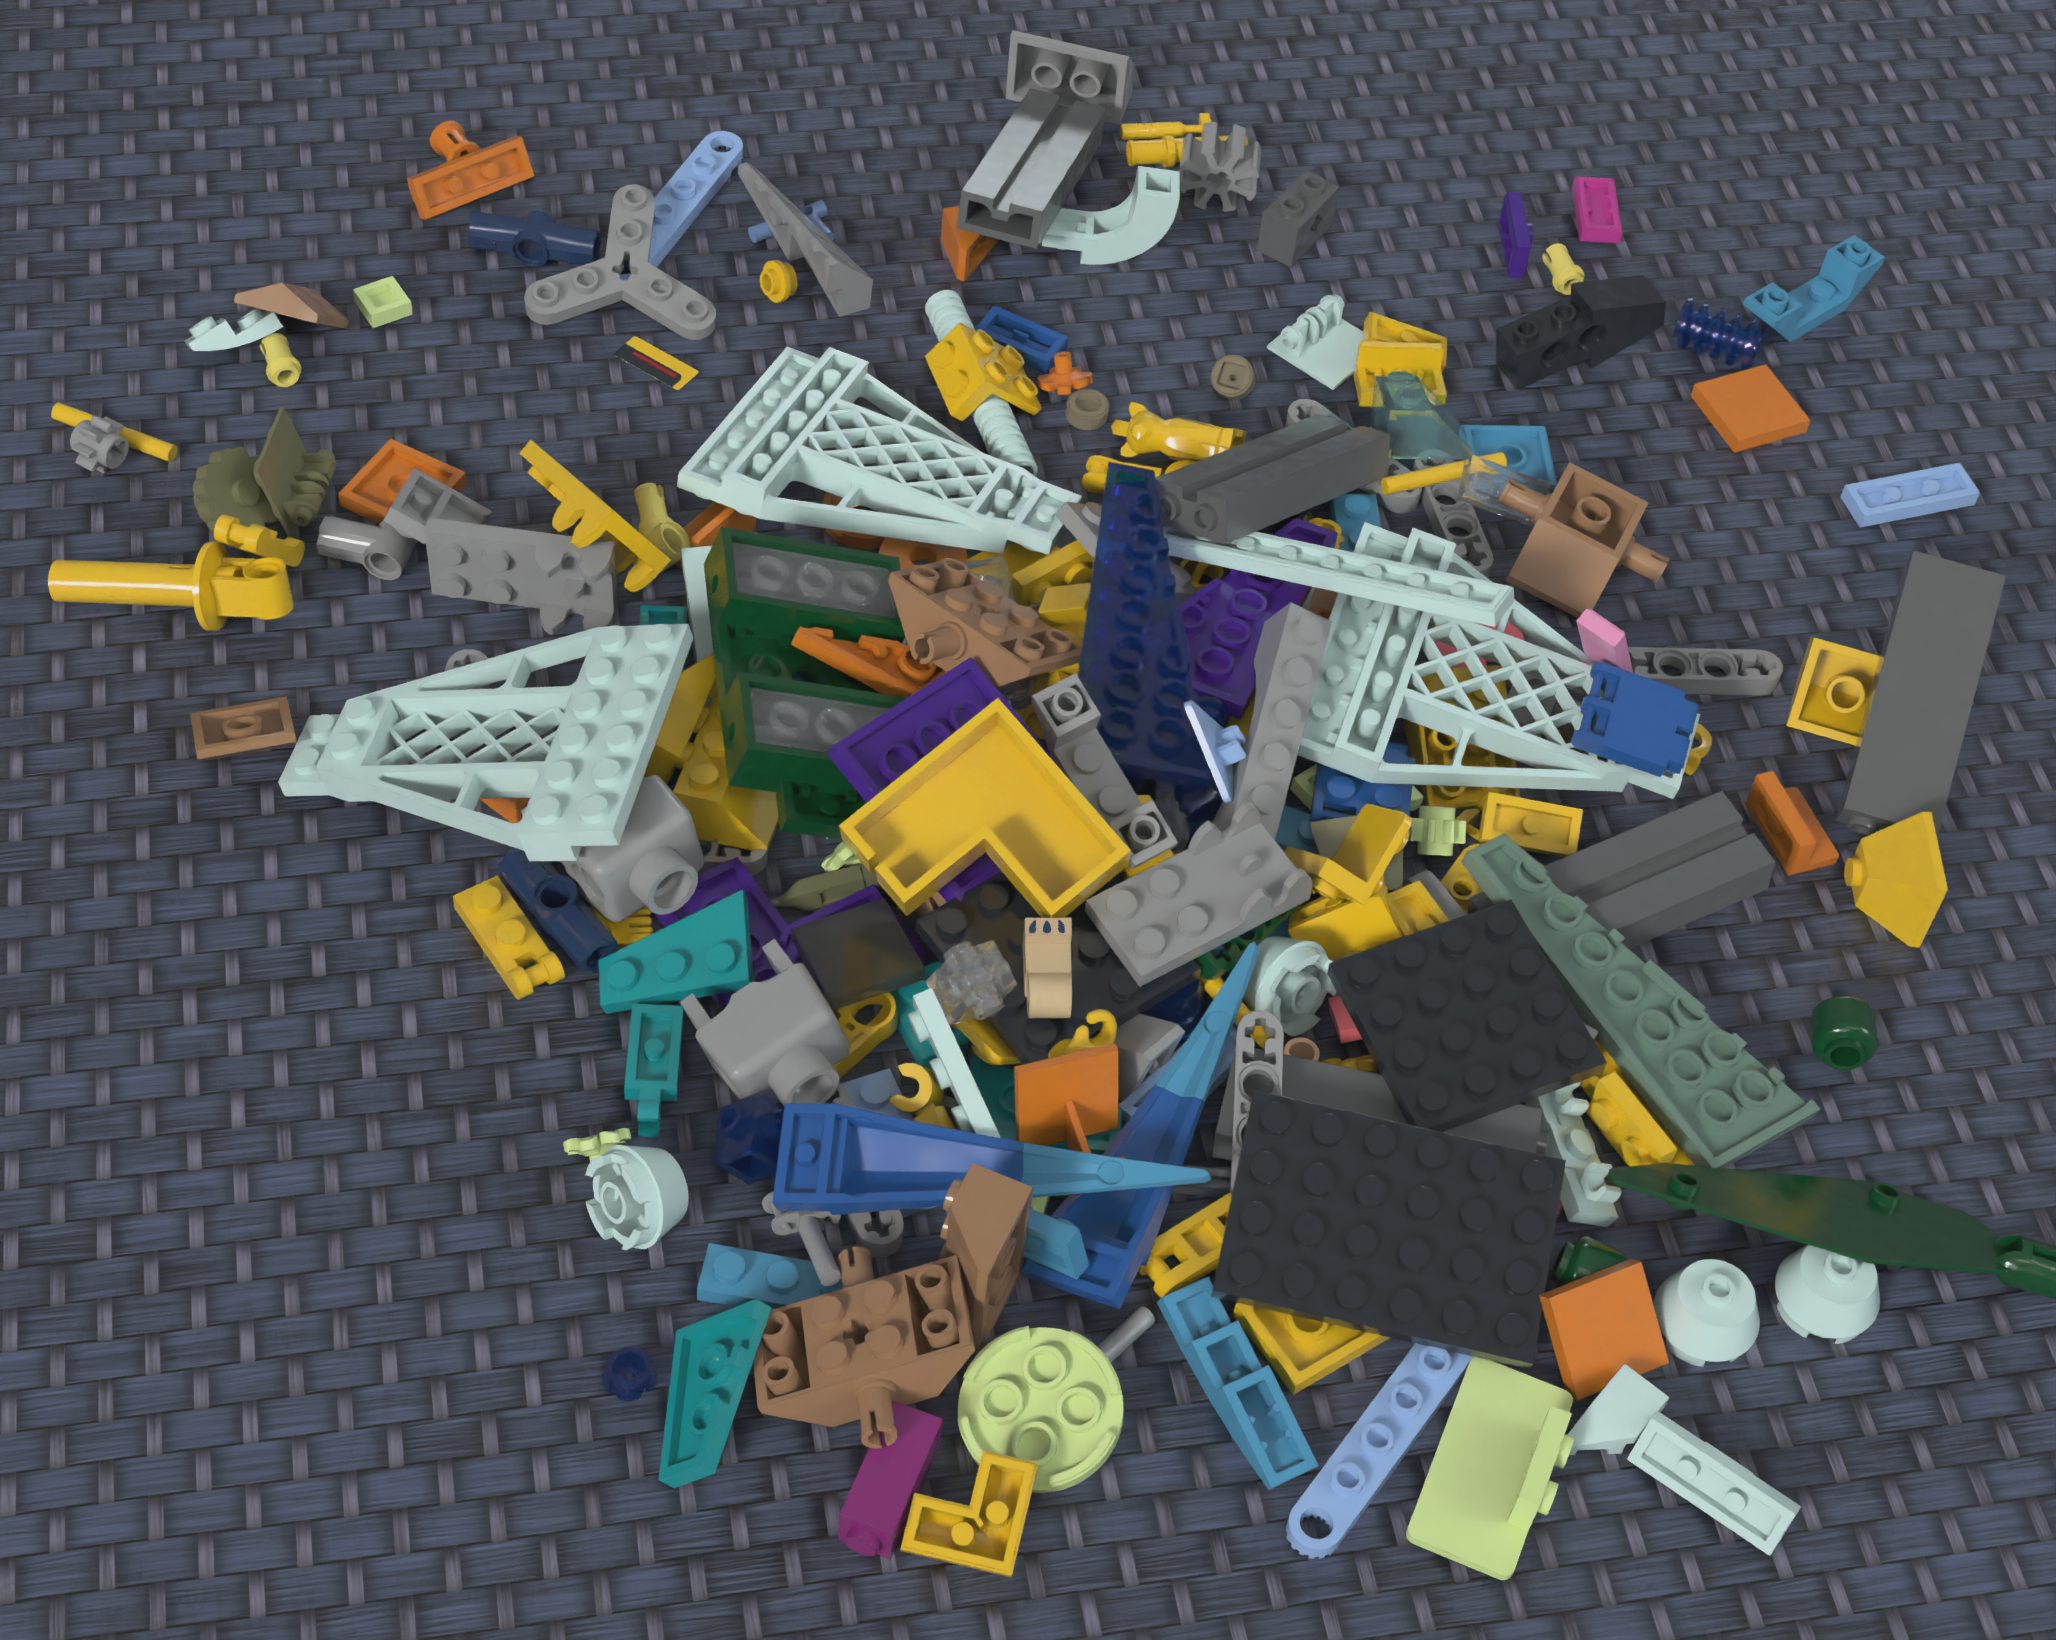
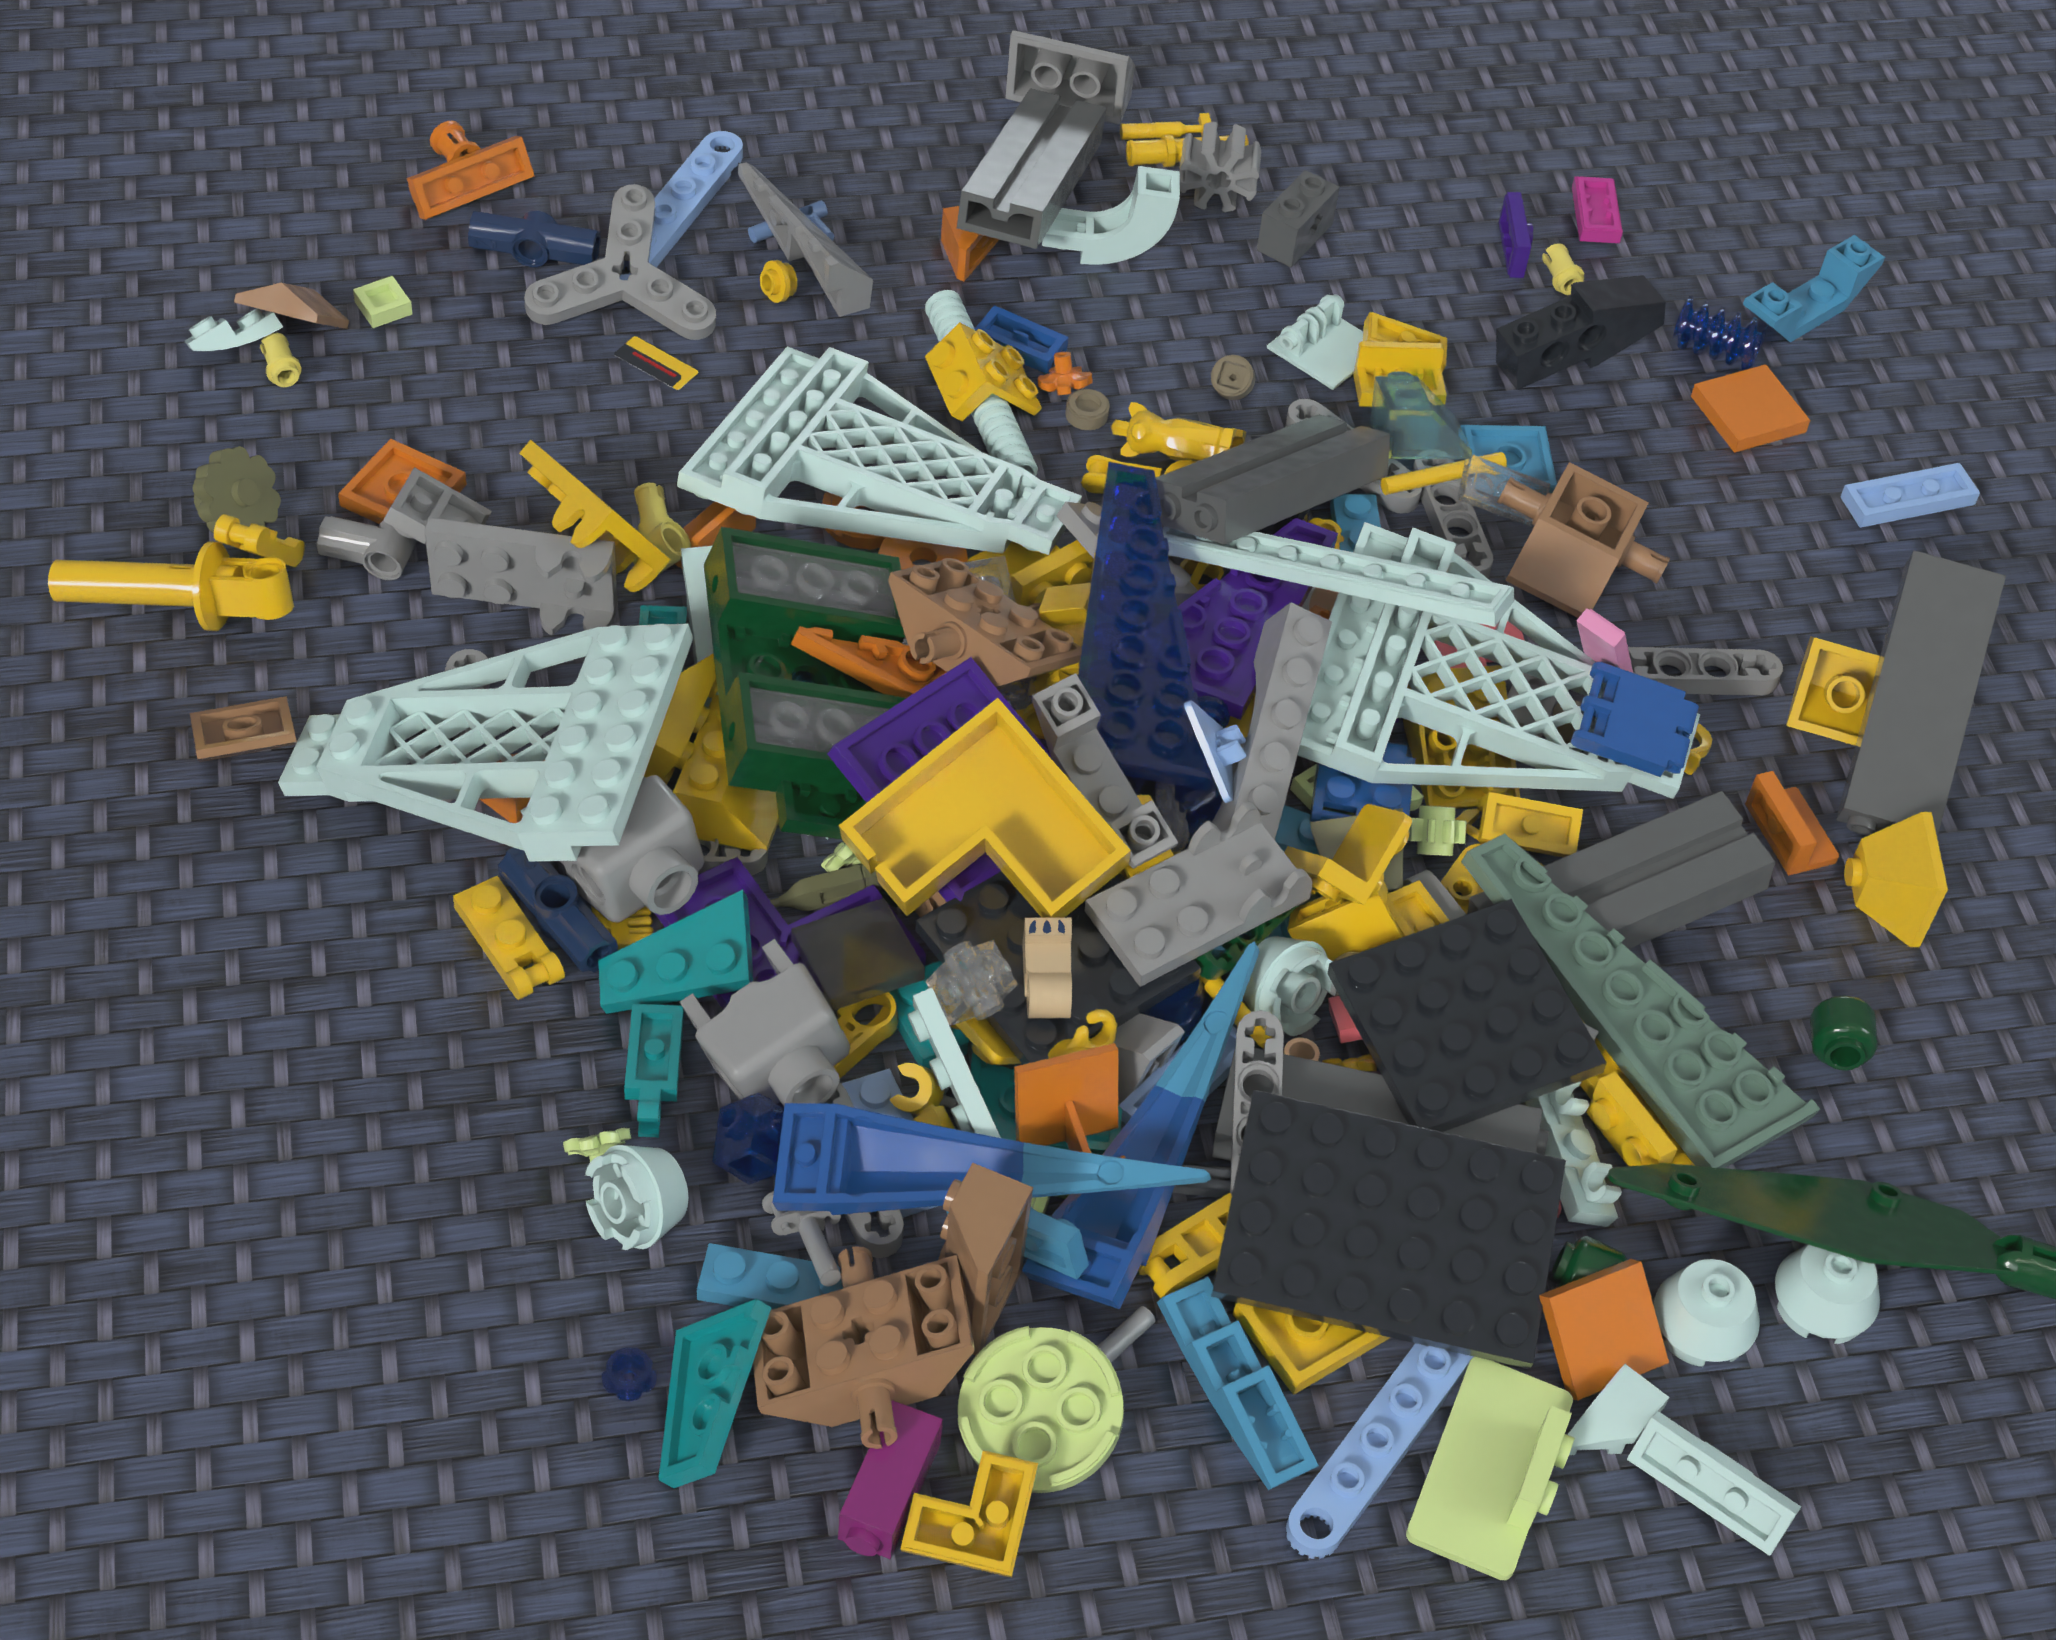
(99, 444): light grey gear -> none
(136, 440): yellow bar -> none
(292, 476): olive hinge -> none

